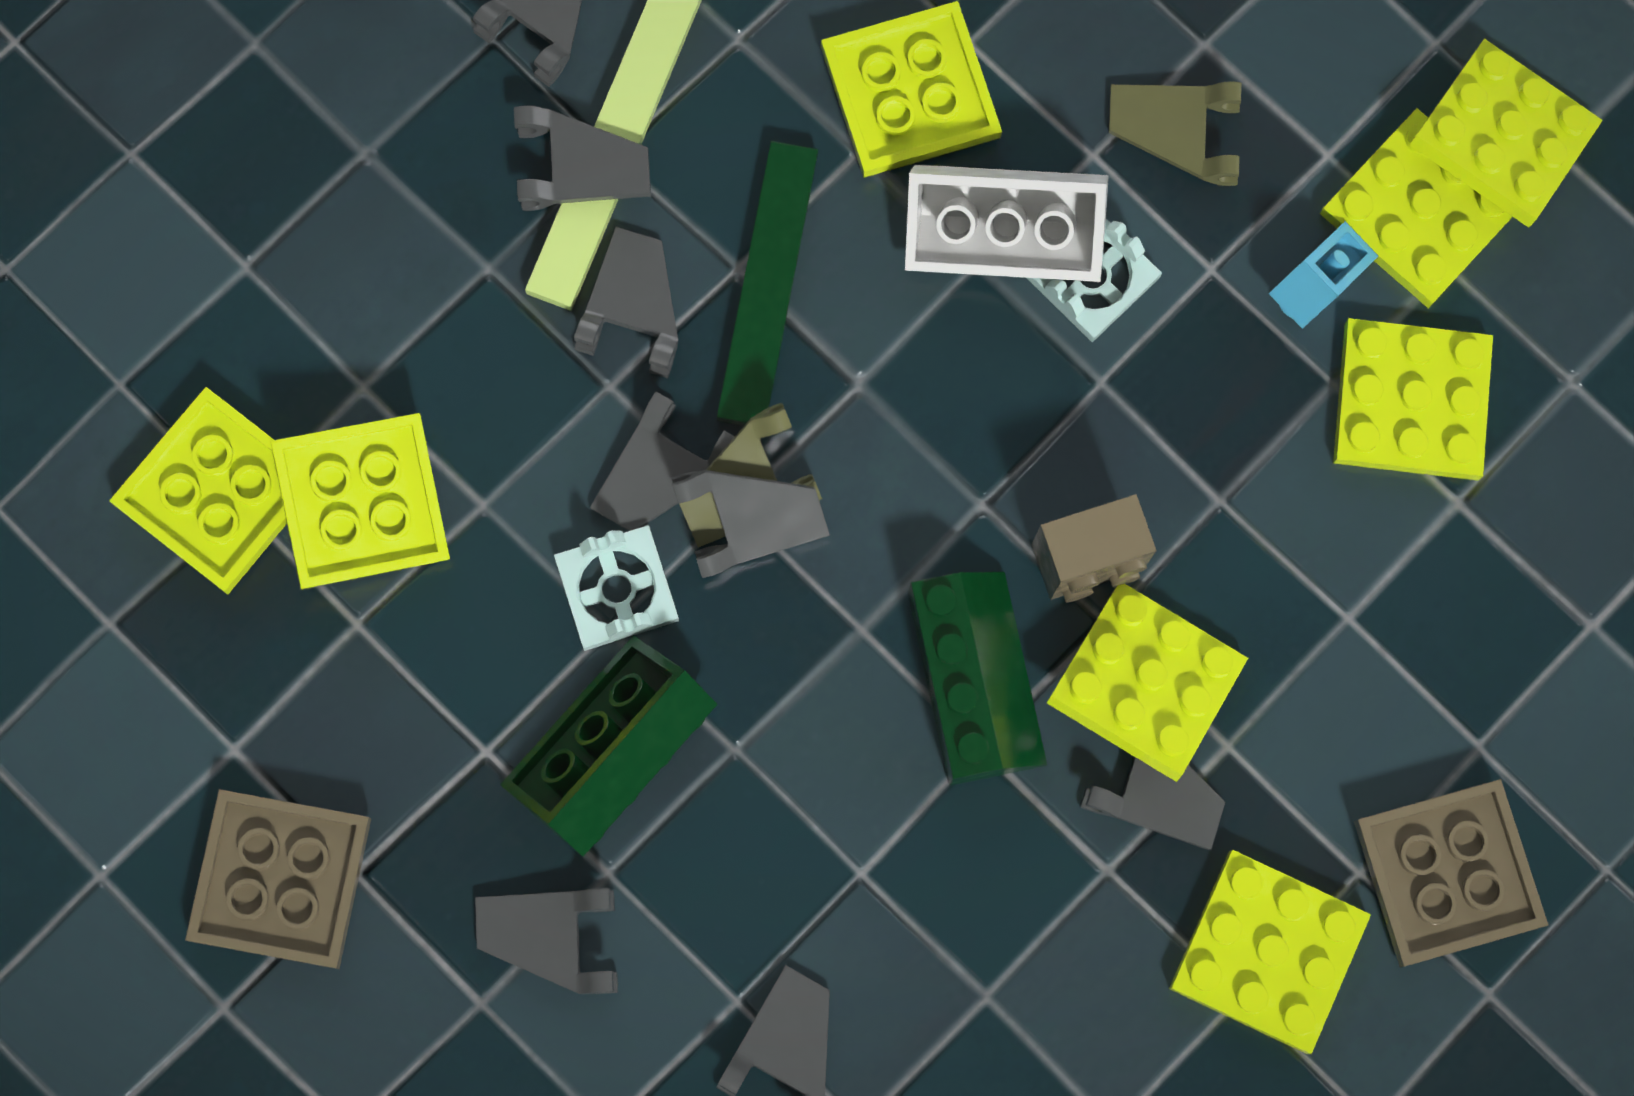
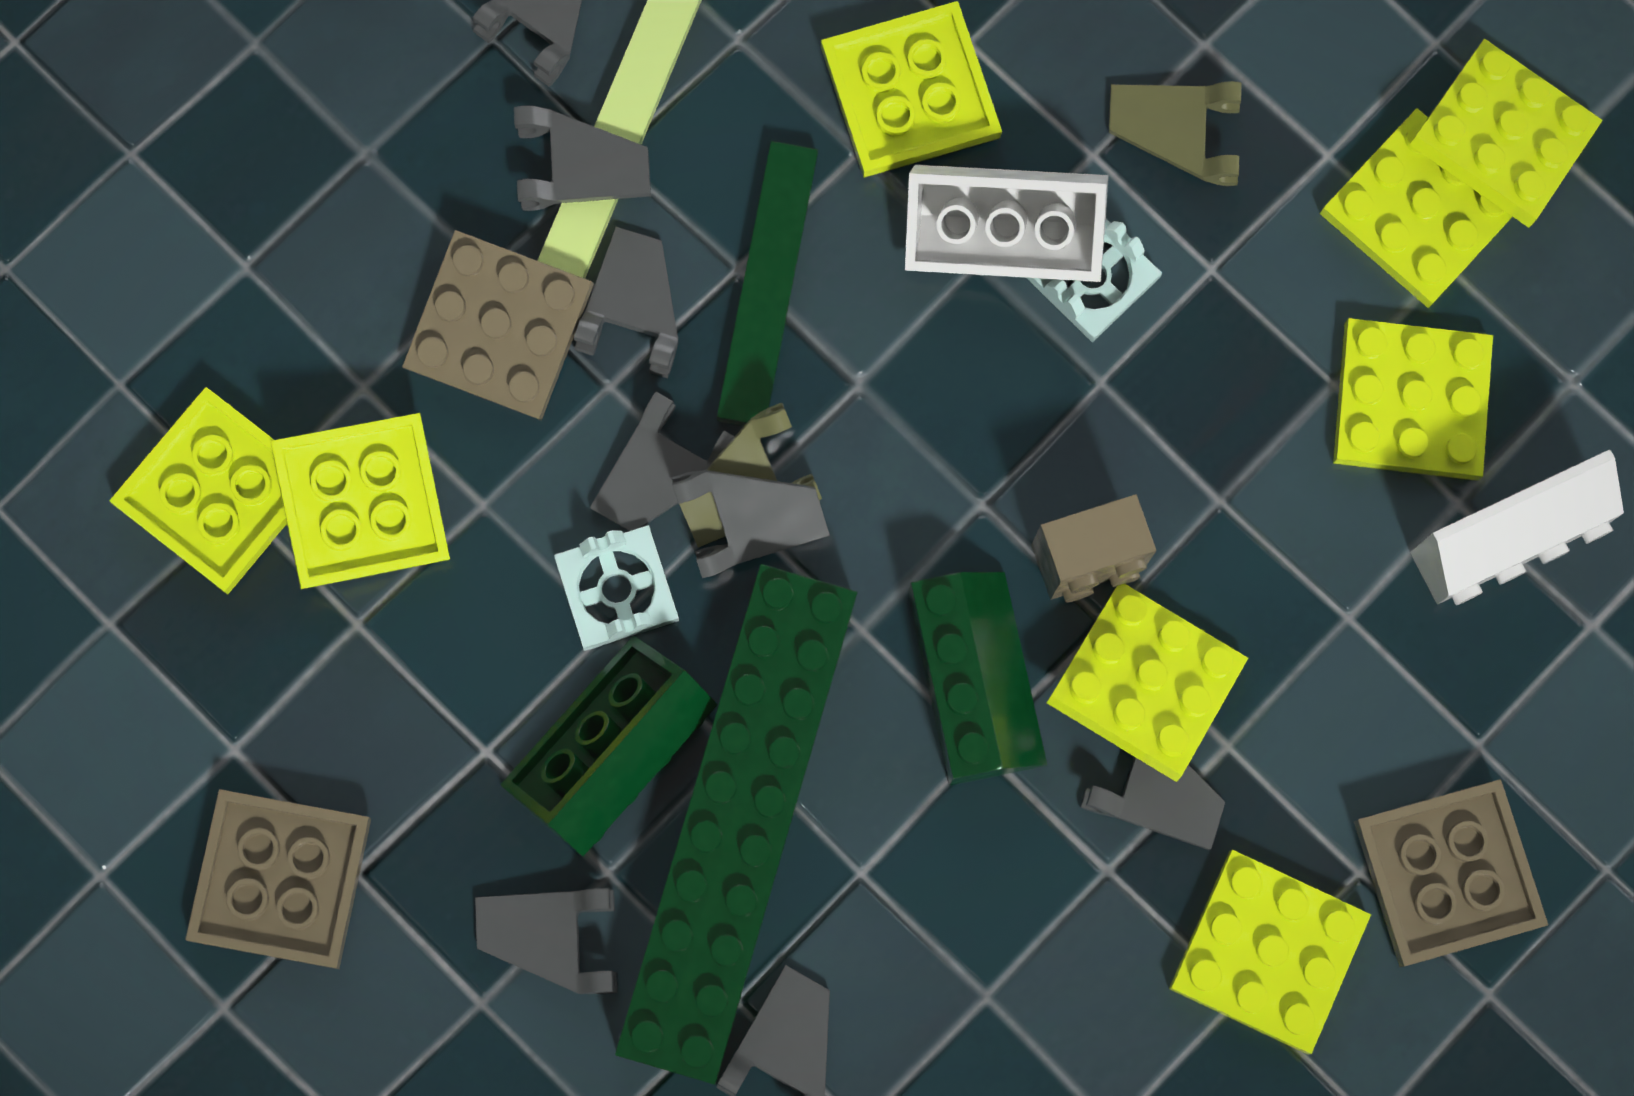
(498, 325): none -> dark tan plate
(736, 825): none -> dark green brick
(1323, 275): medium azure slope -> none
(1521, 529): none -> white slope

